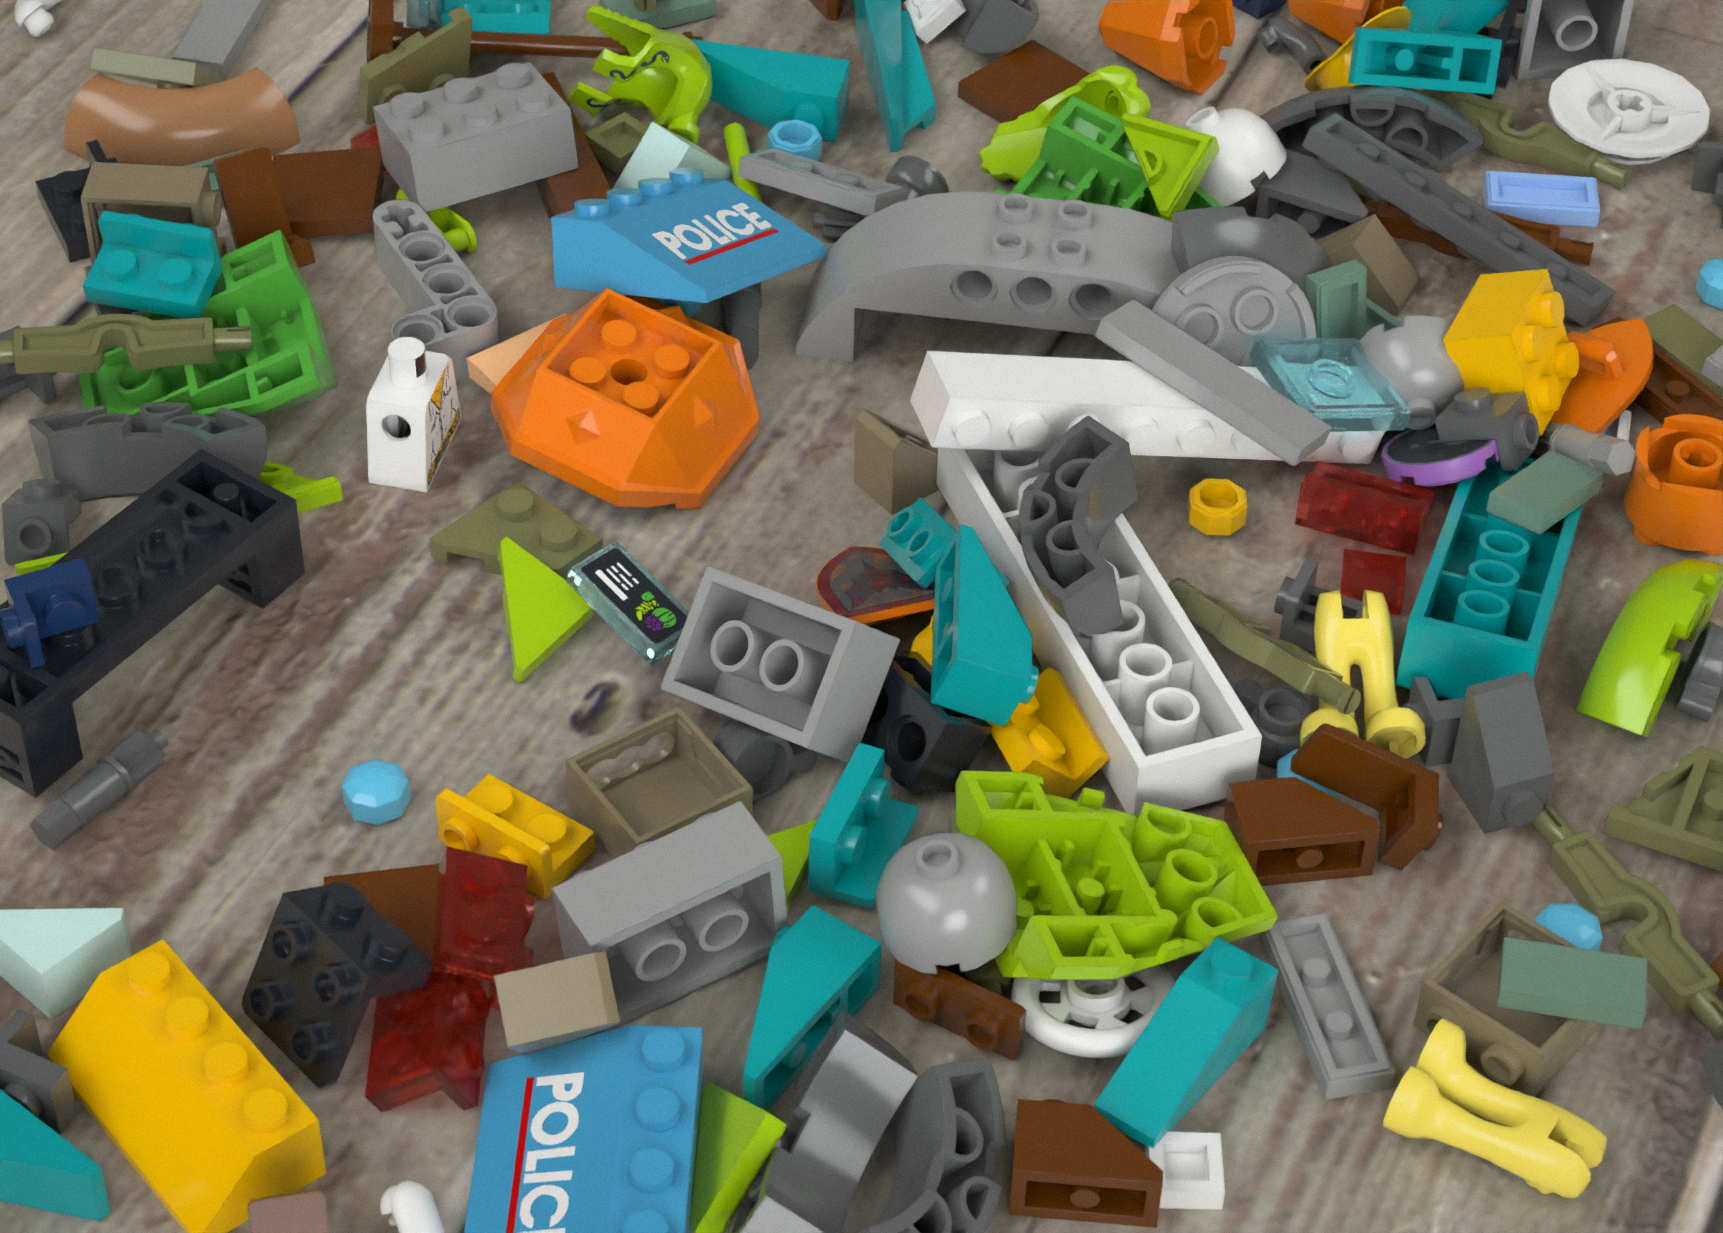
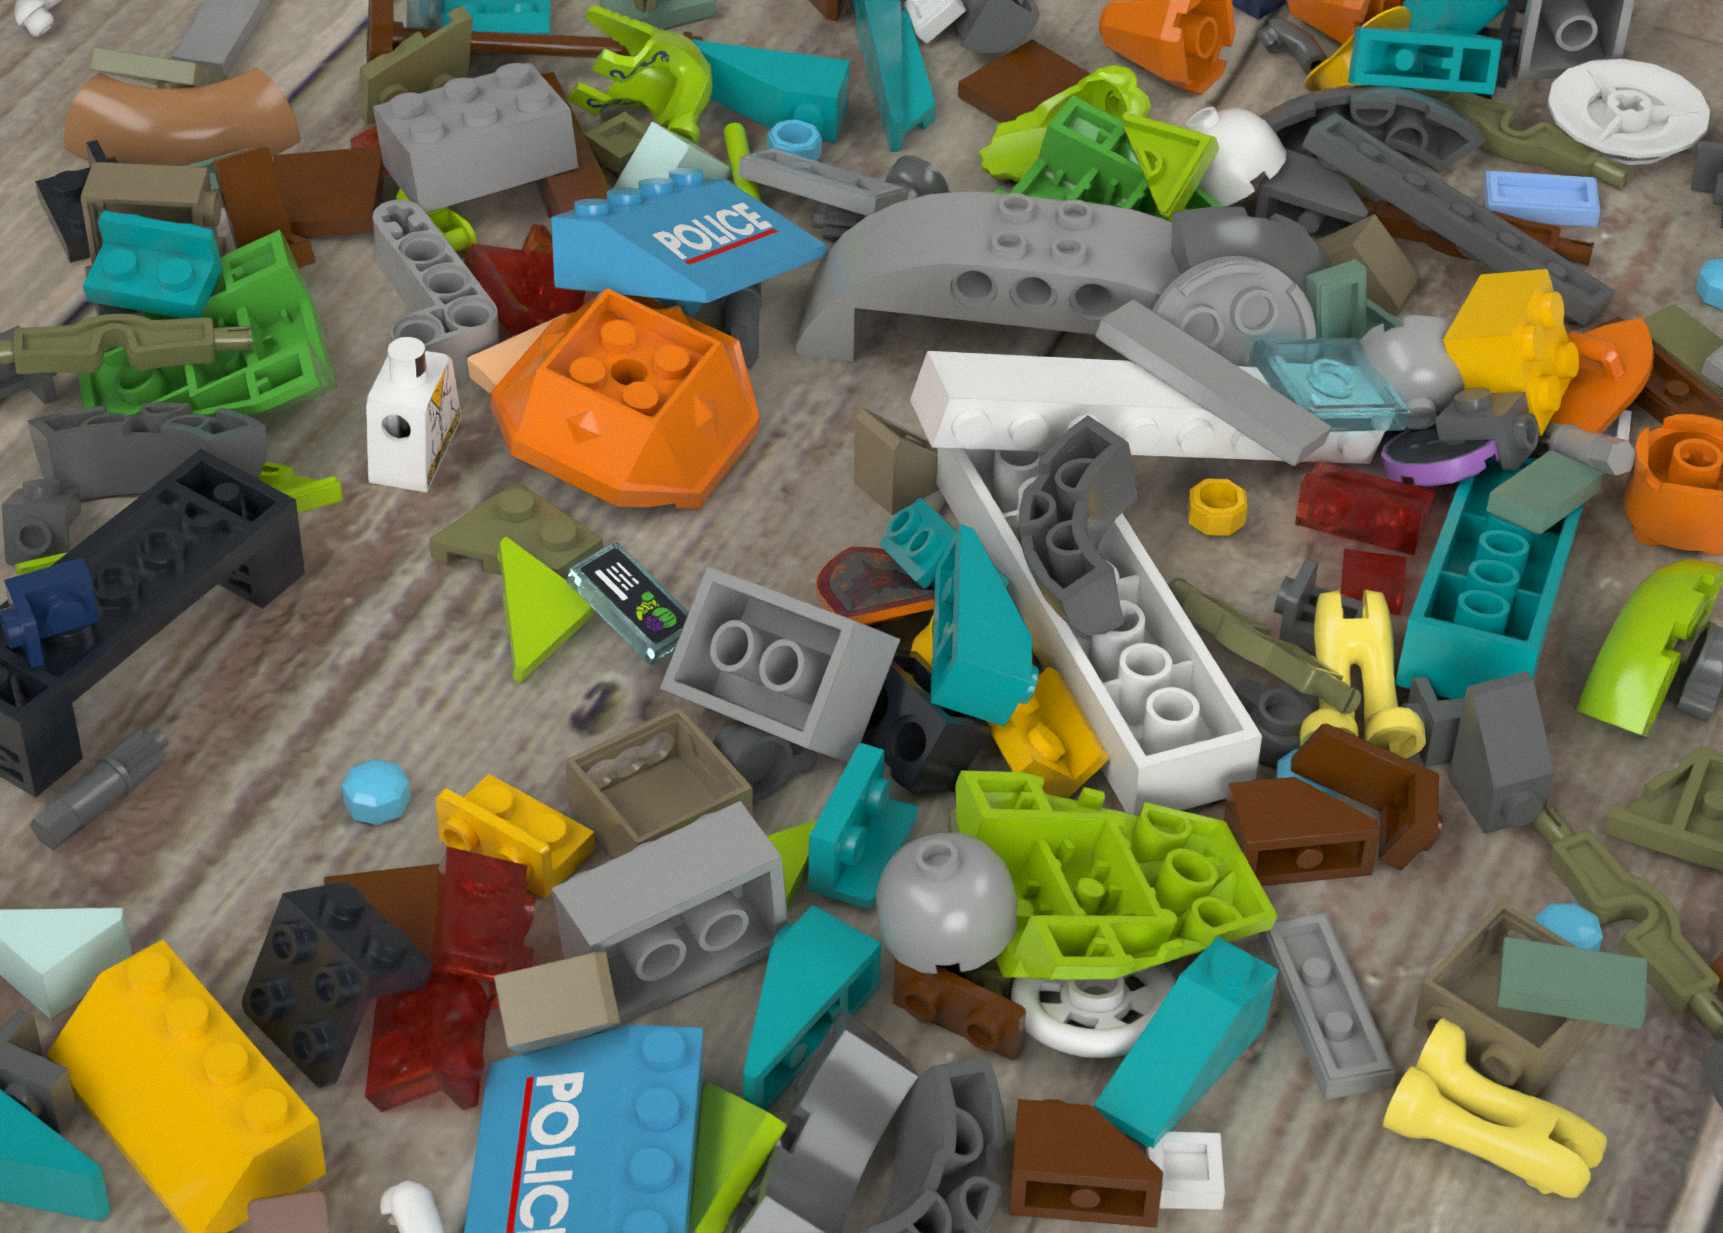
(523, 281): none -> clear red bracket

